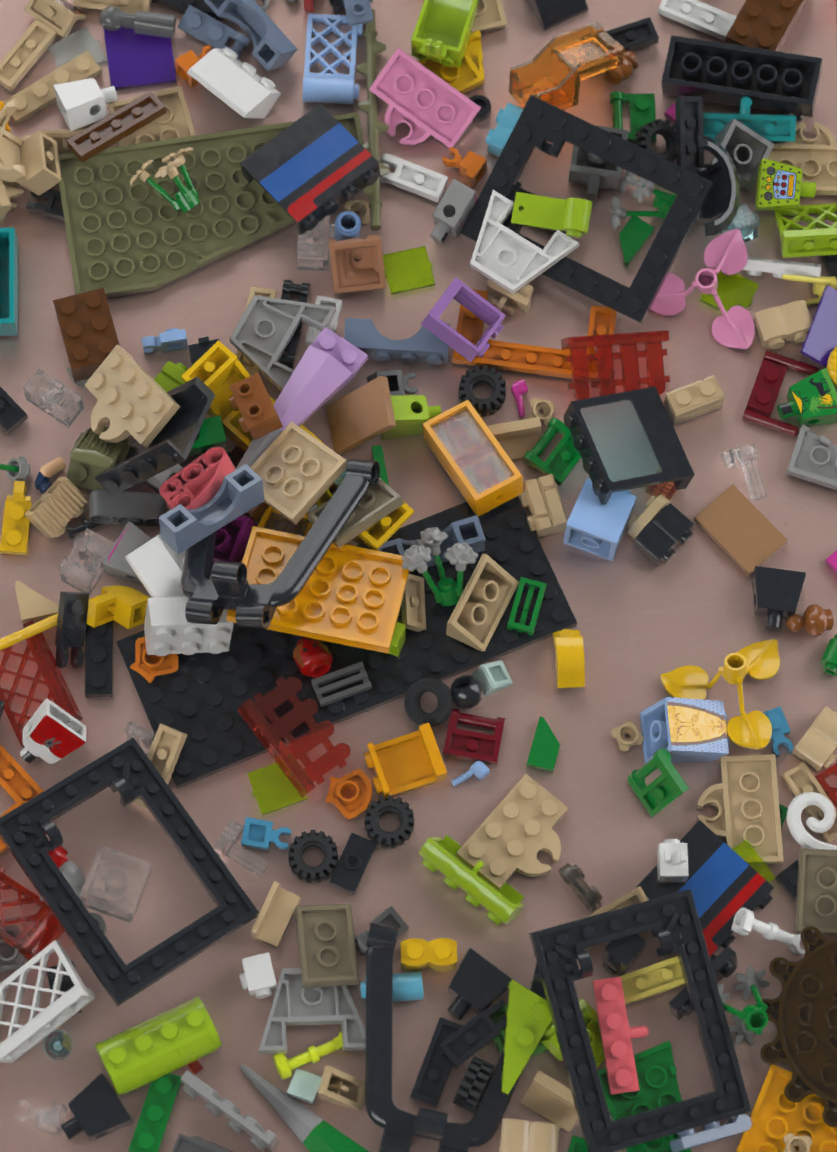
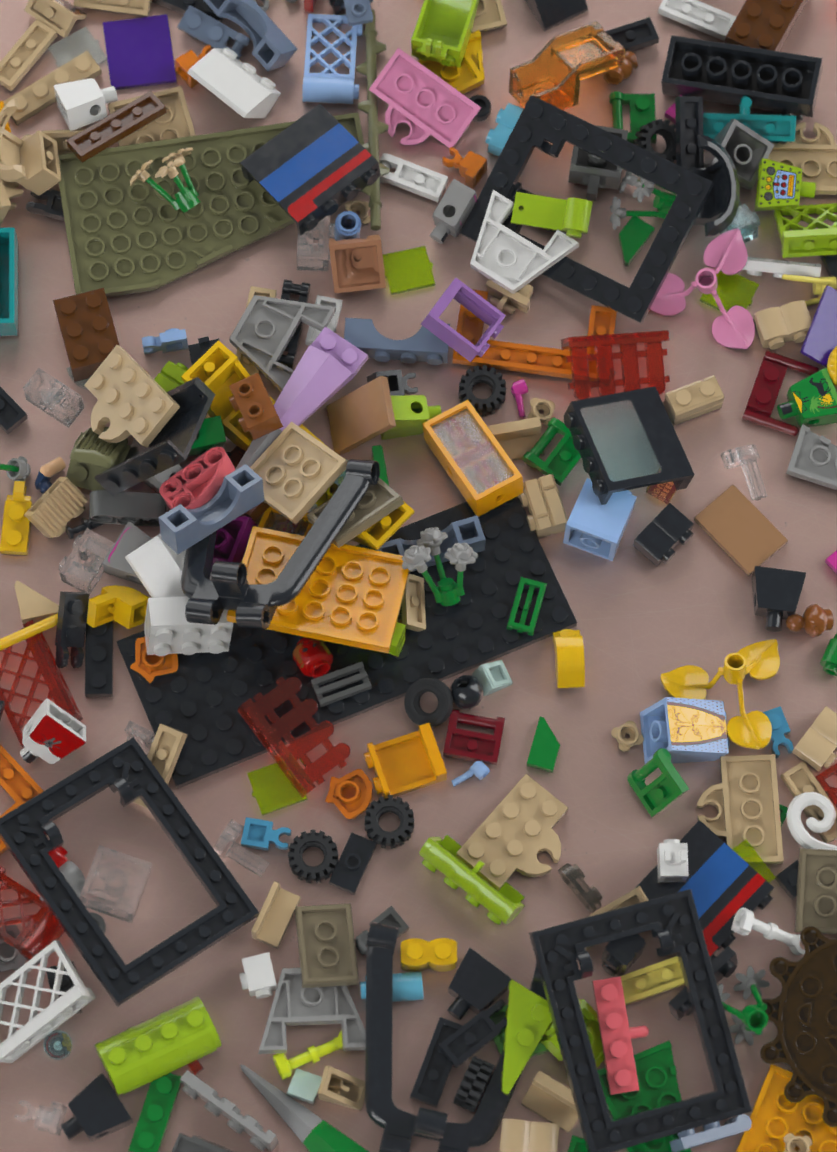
(142, 22): dark grey piece -> none
(482, 604): tan slope -> none
(653, 508): tan plate -> none

